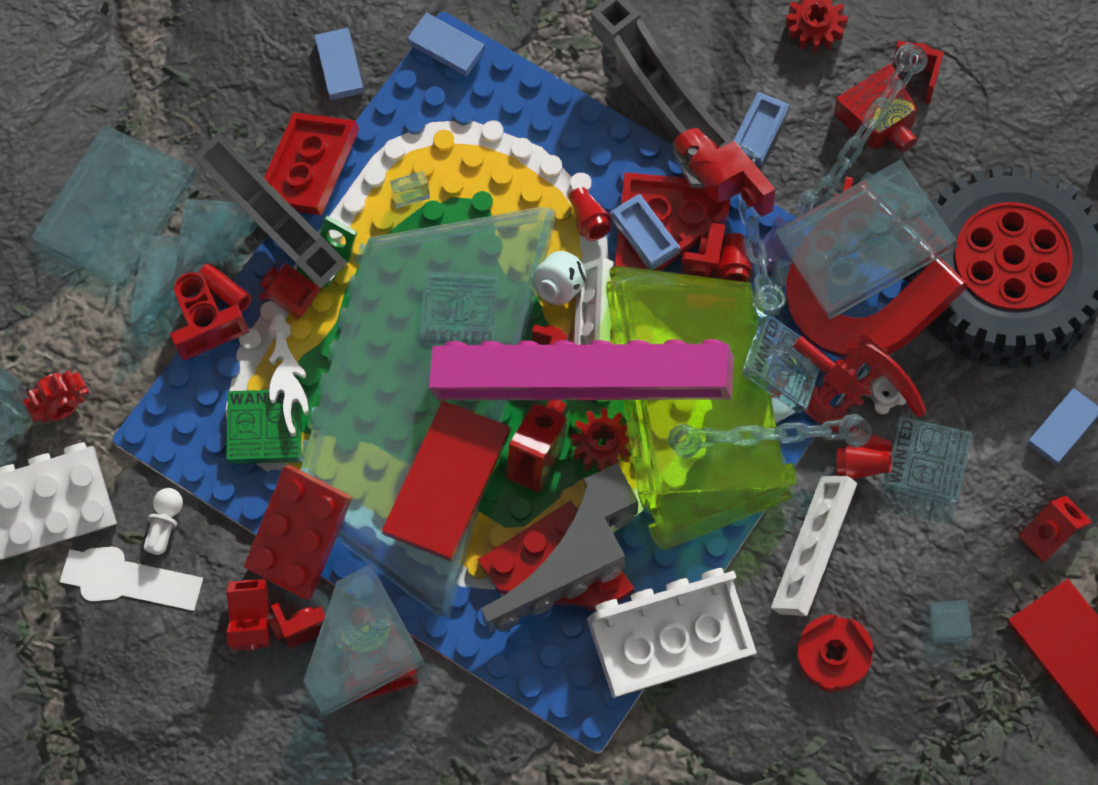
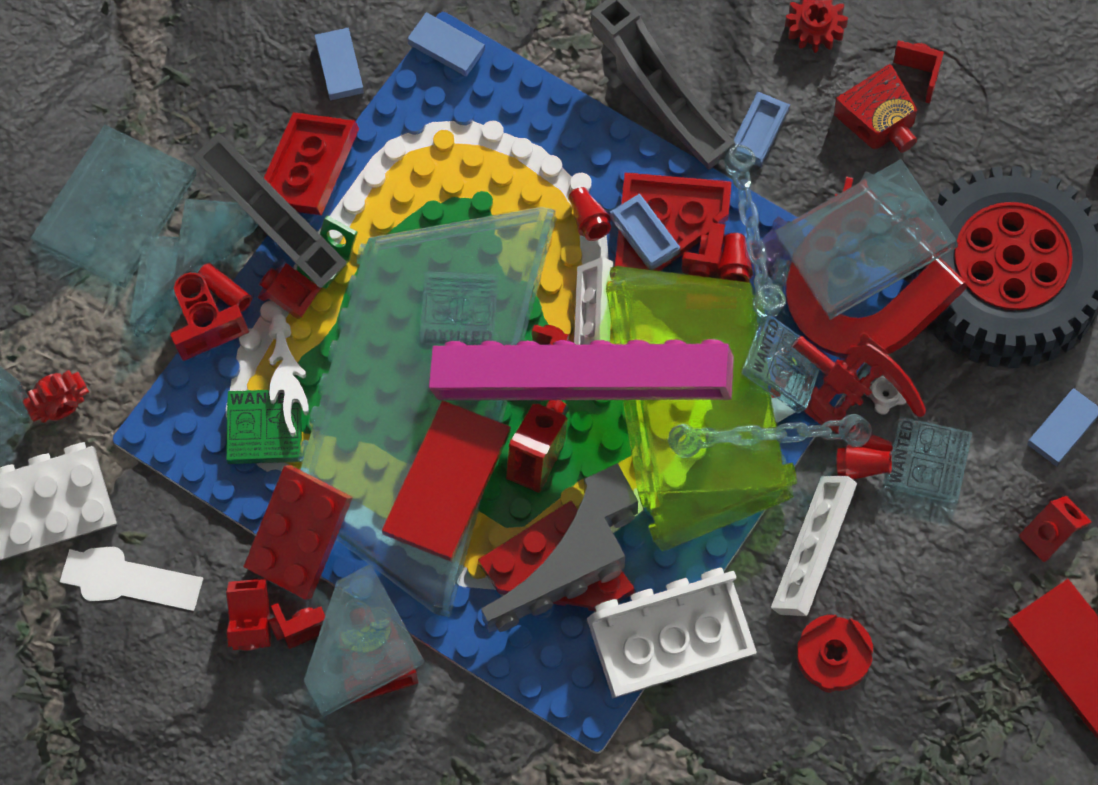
(166, 504): white axle -> none
(410, 189): clear light blue tile -> none
(559, 278): light aqua head -> none
(589, 435): red gear -> none
(722, 171): red plate -> none
(903, 61): clear light blue piece -> none
(950, 621): clear light blue tile -> none

